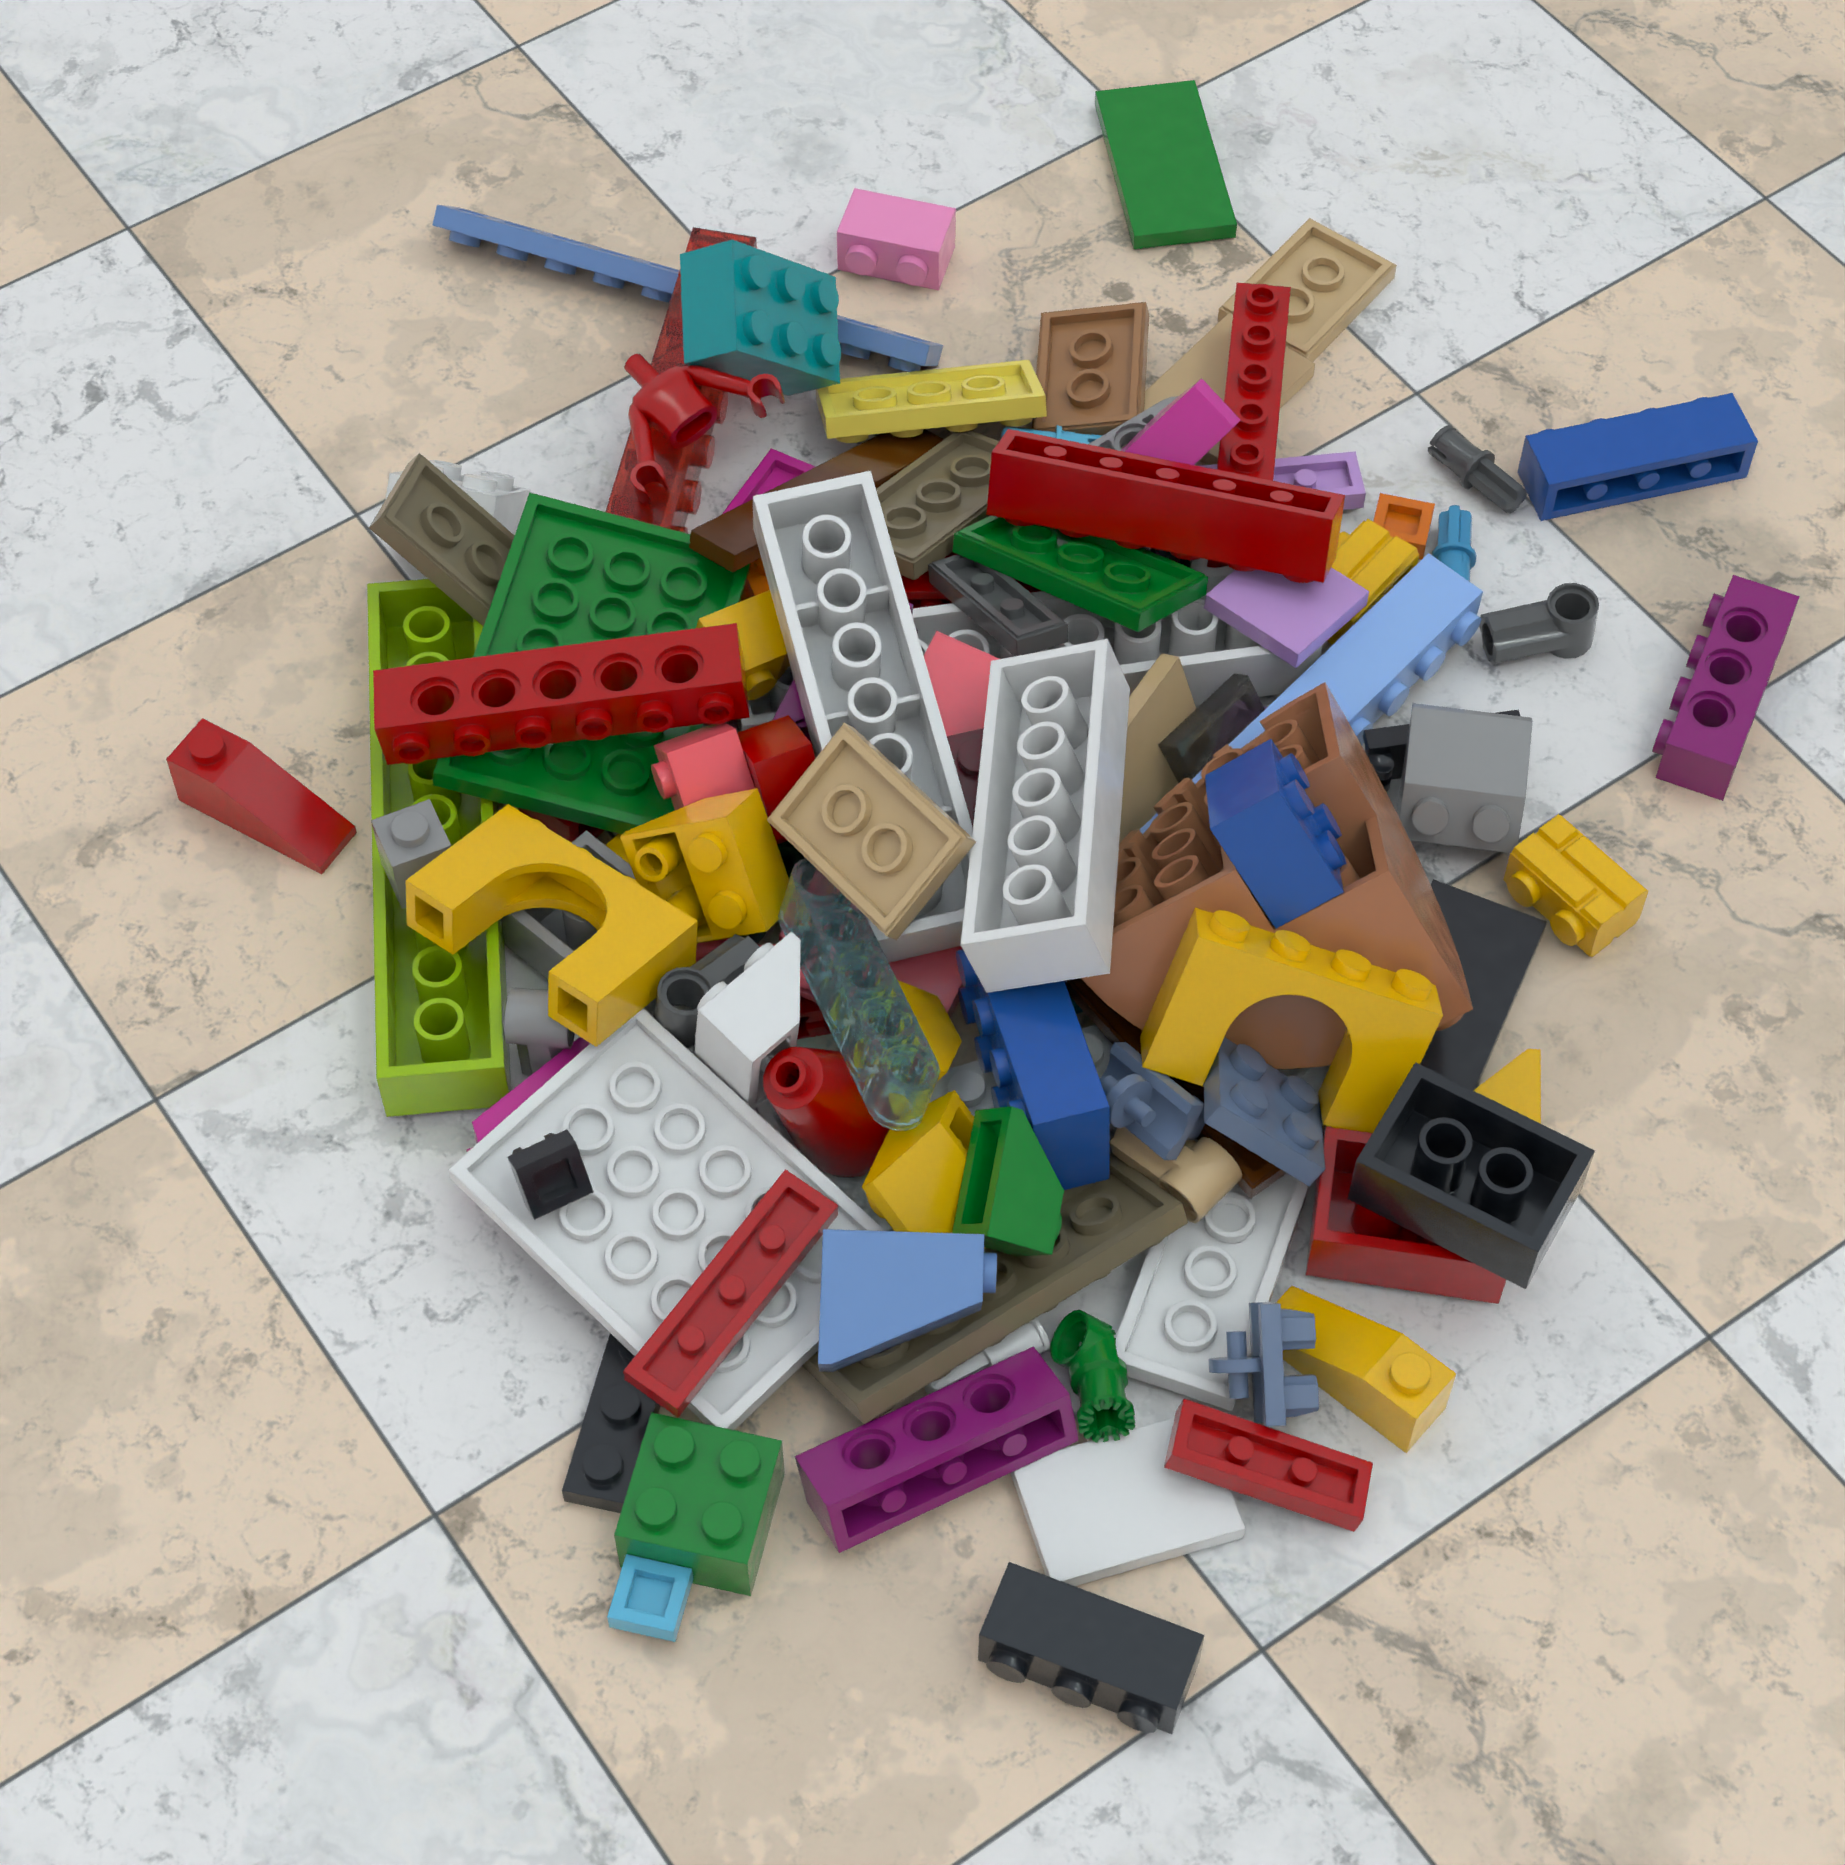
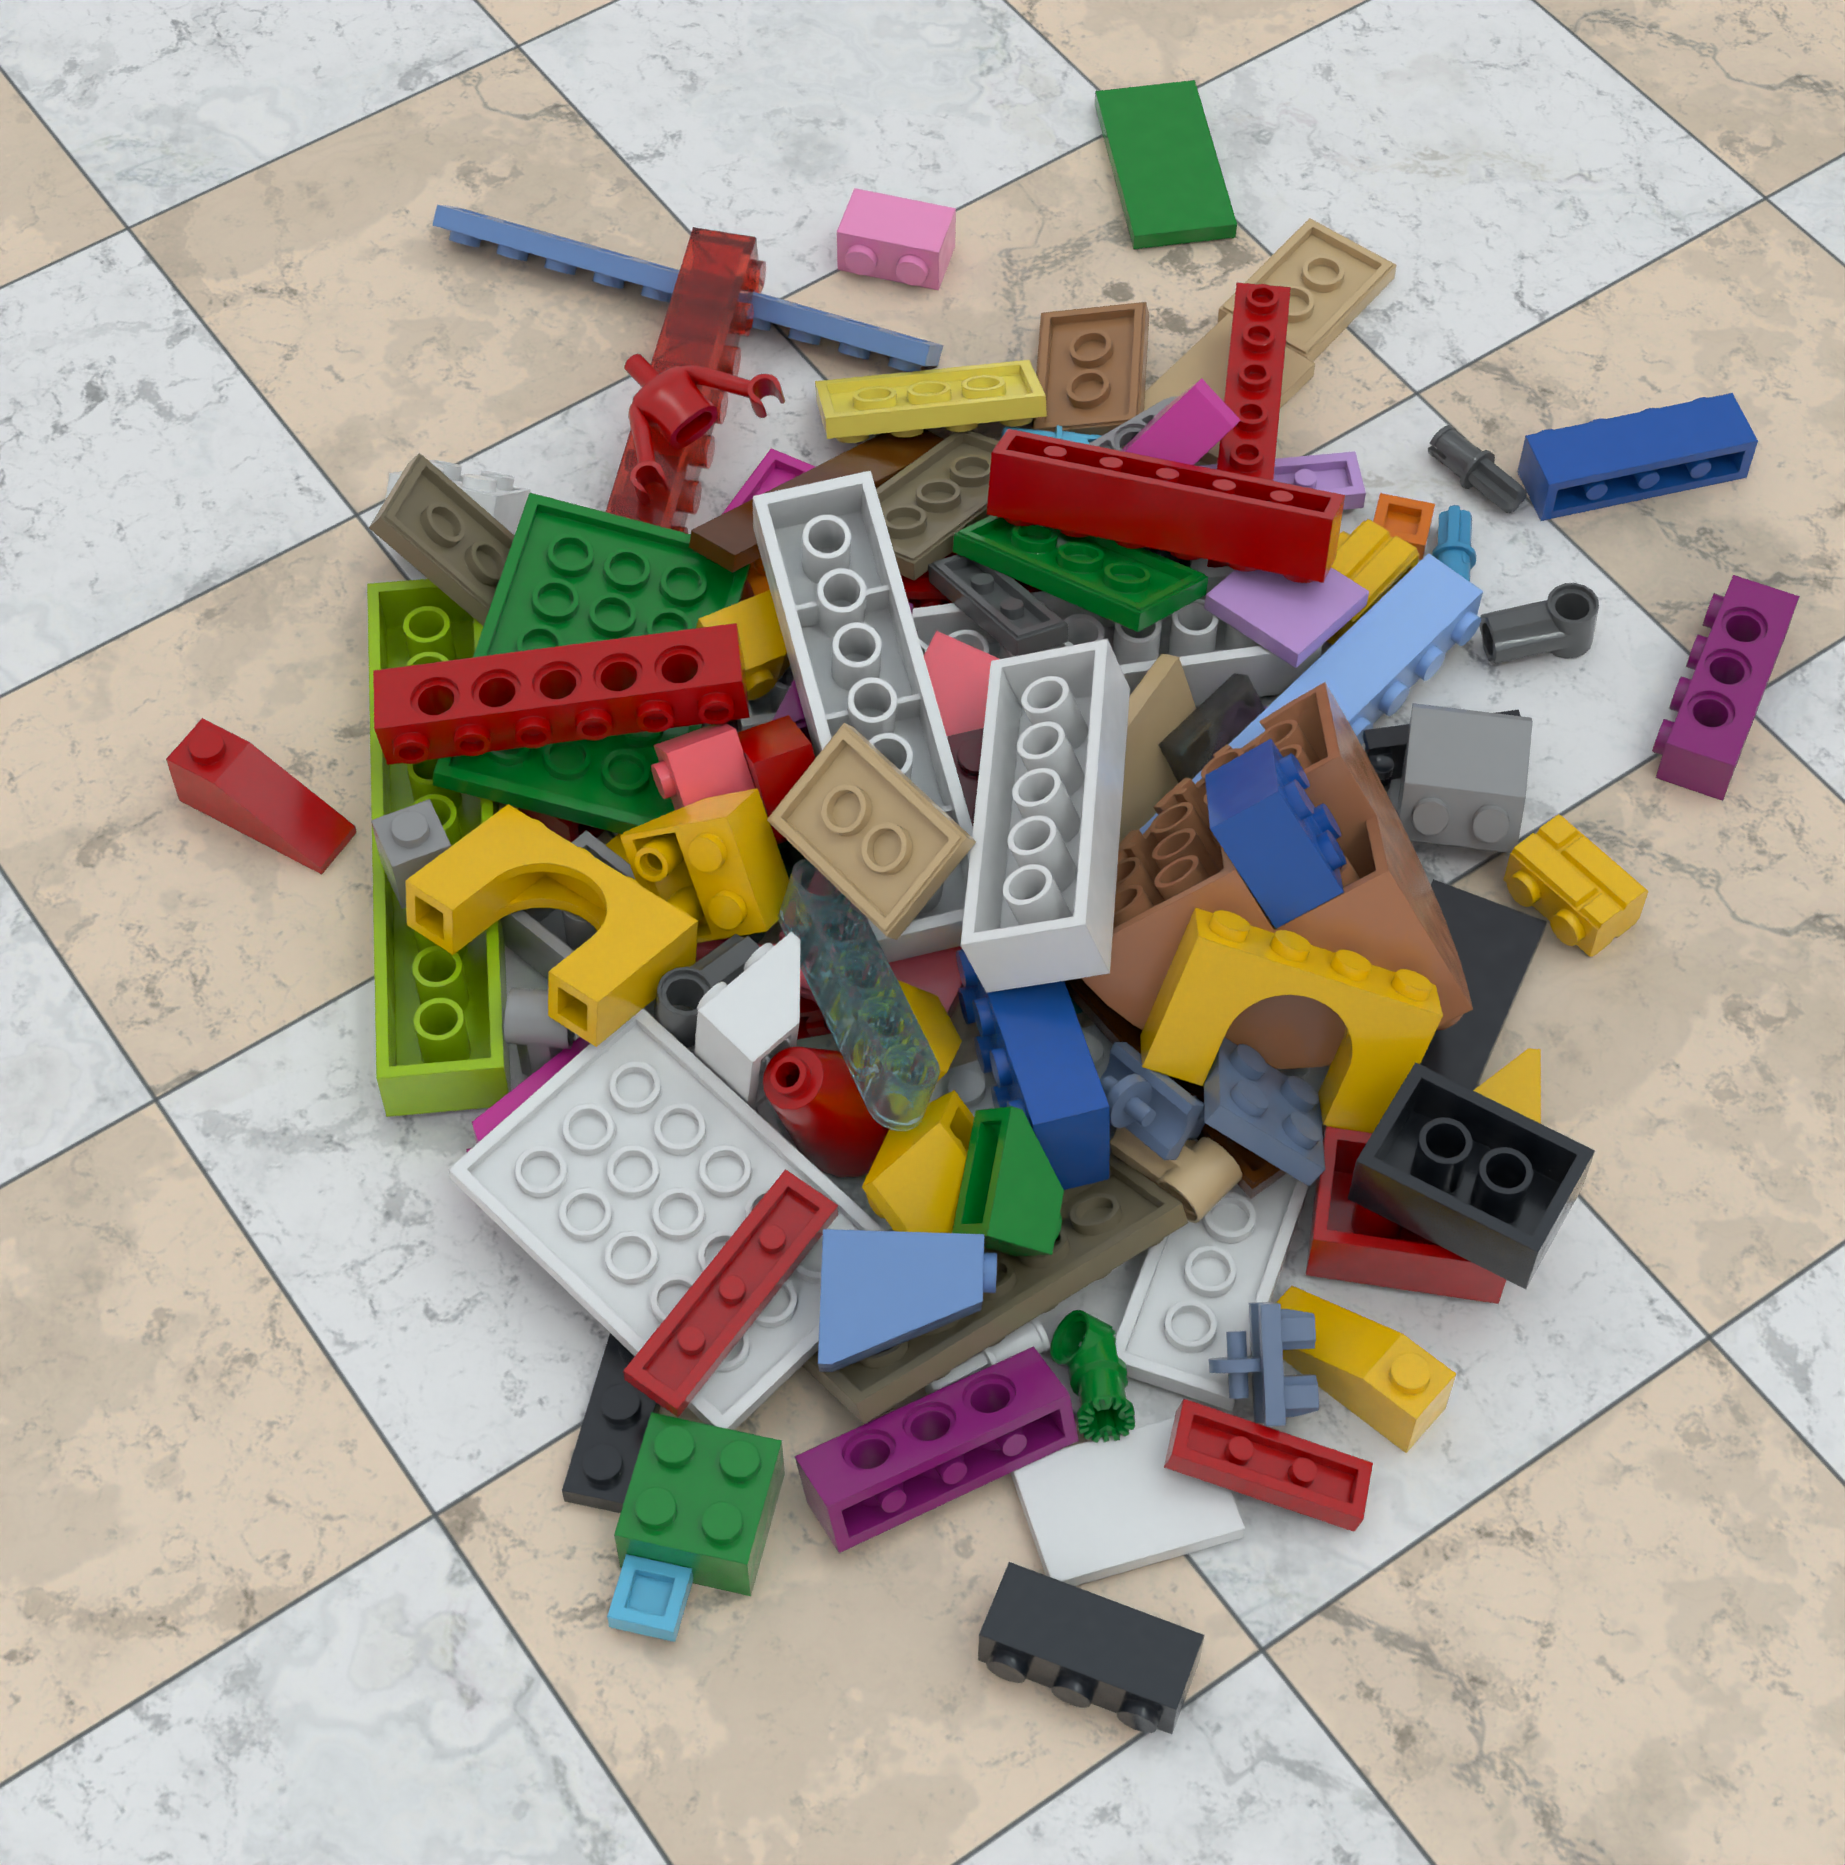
(550, 1173): black tile -> none
(759, 316): teal brick -> none

